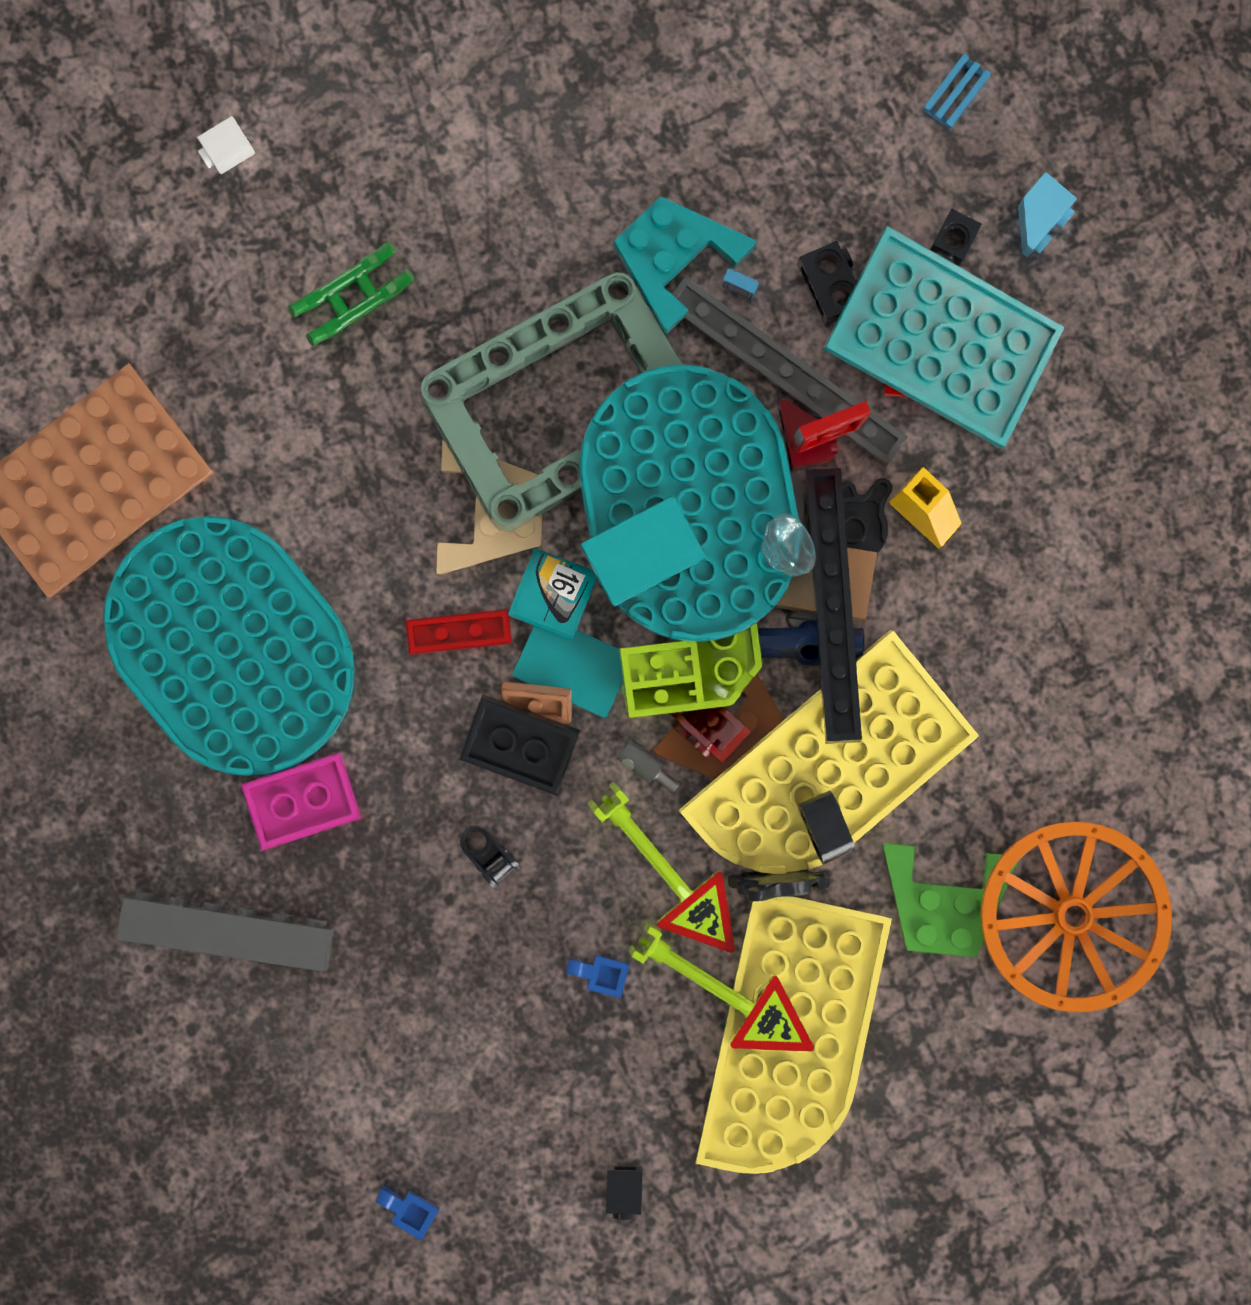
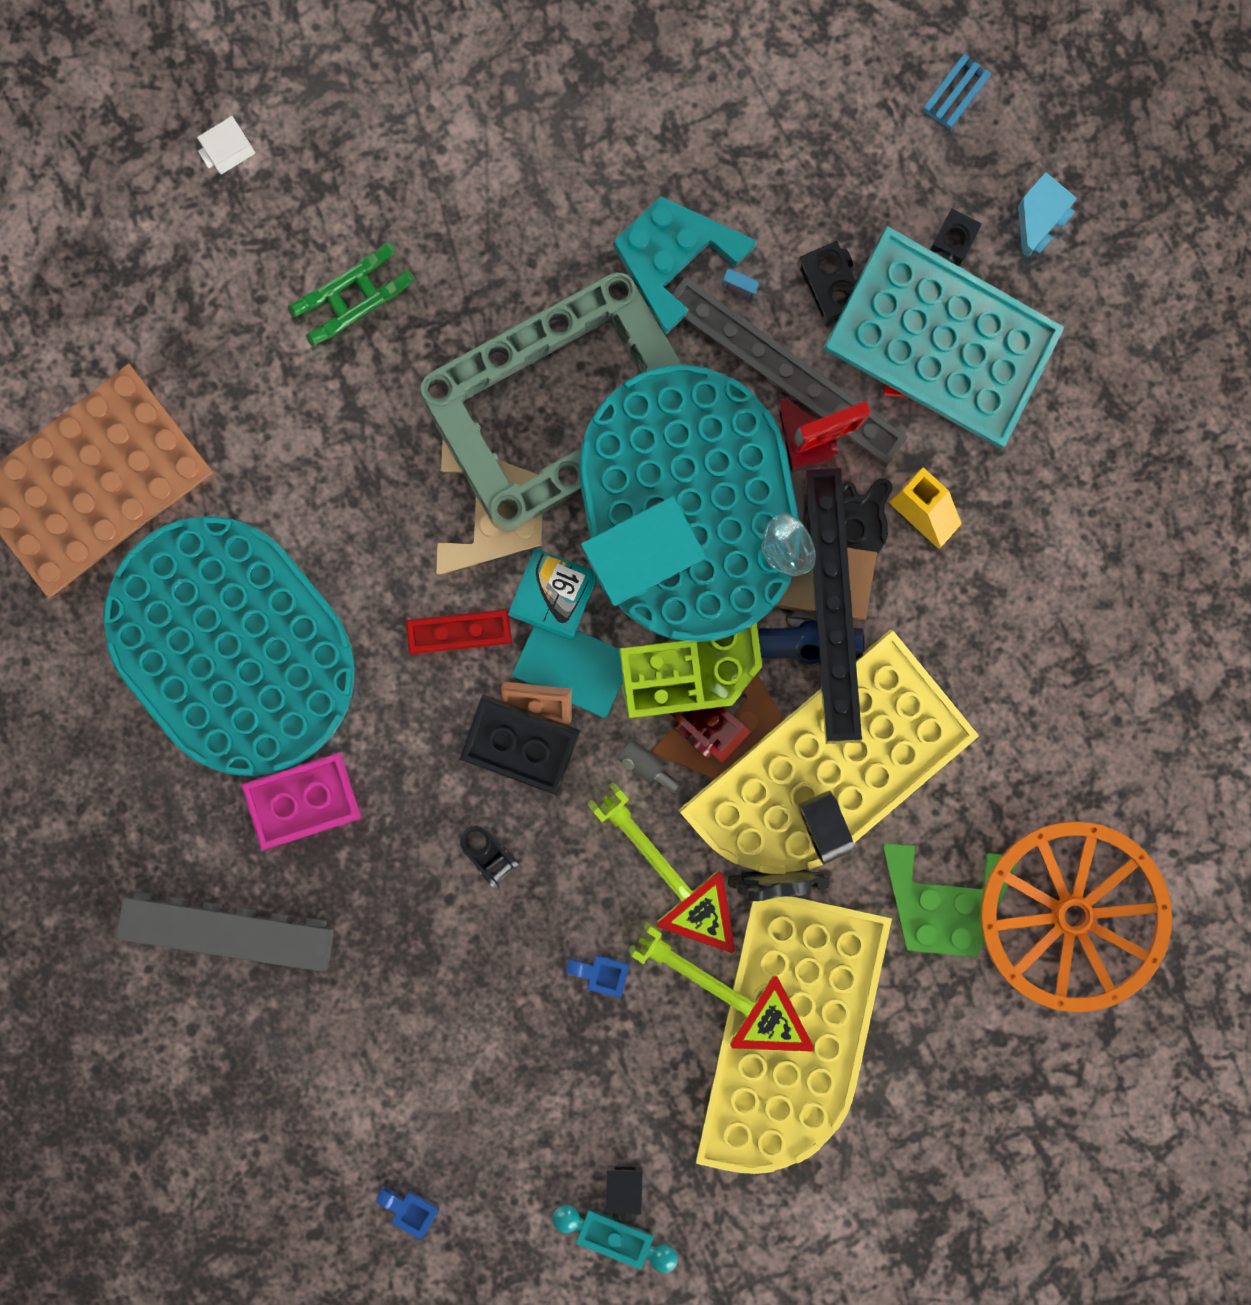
(615, 1239): none -> teal plate

